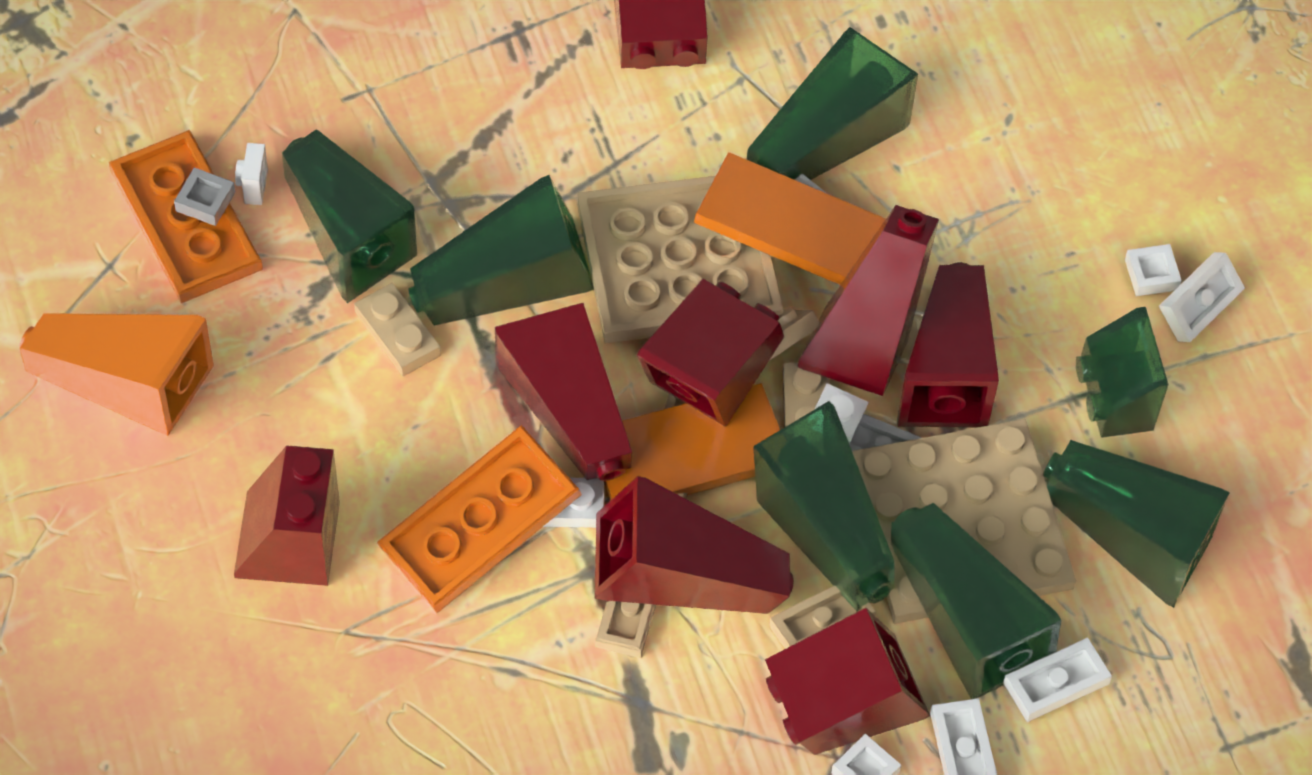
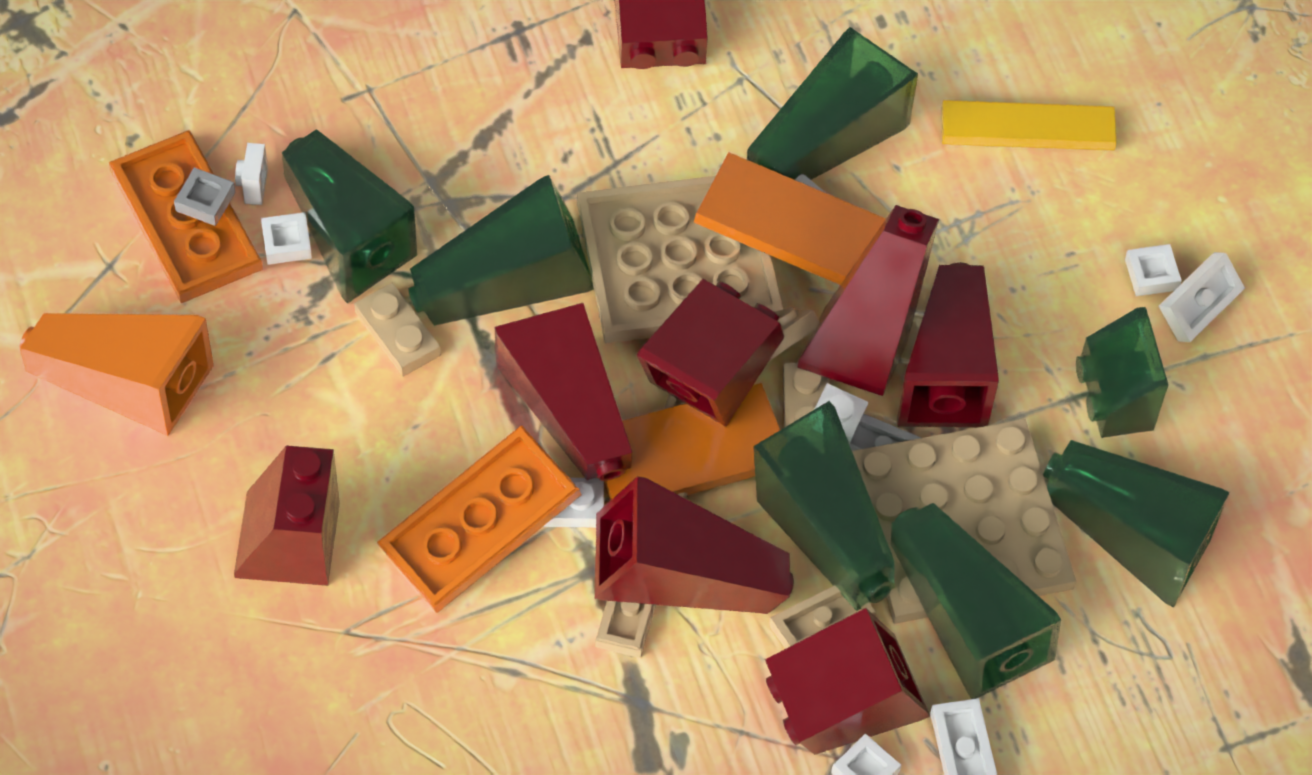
(286, 238): none -> white plate
(1028, 125): none -> yellow tile
(1057, 679): white plate -> none

